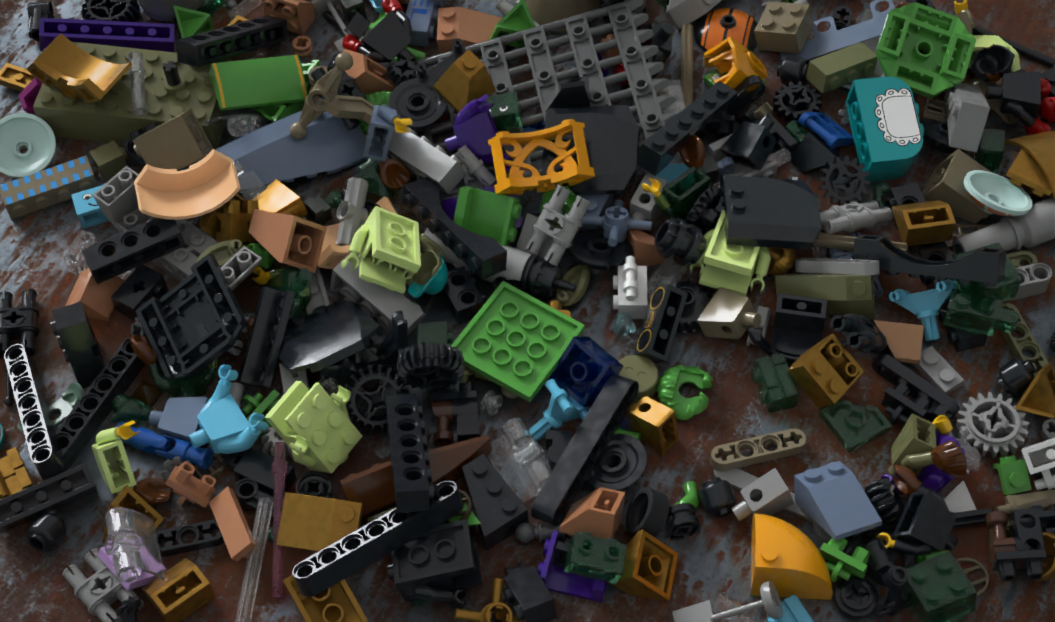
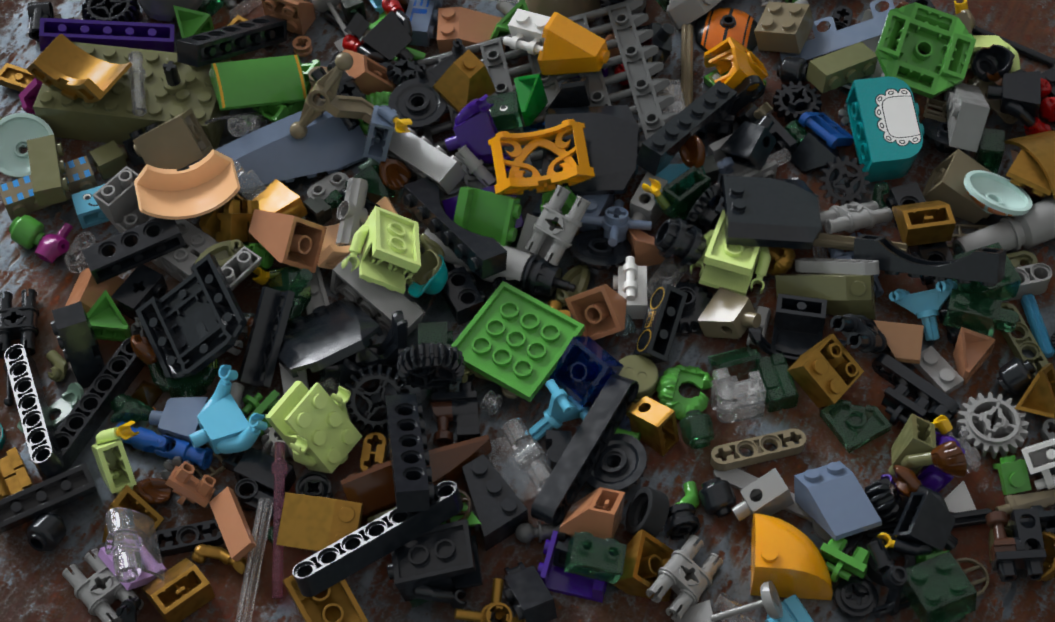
(26, 231): none -> bright green head
(47, 170): none -> olive brick
(53, 245): none -> magenta piece
(60, 366): none -> olive arm
(107, 320): none -> bright green slope
(202, 551): none -> pearl gold arm
(328, 185): none -> light grey plate
(367, 452): none -> pearl gold beam
(526, 31): none -> white brick
(530, 96): none -> green slope
(570, 48): none -> light orange slope
(599, 310): none -> nougat slope
(688, 588): none -> light grey pin
(697, 429): none -> clear green head
(734, 357): none -> clear green piece
(737, 399): none -> clear hips
(971, 352): none -> nougat slope
(1037, 324): none -> dark azure axle

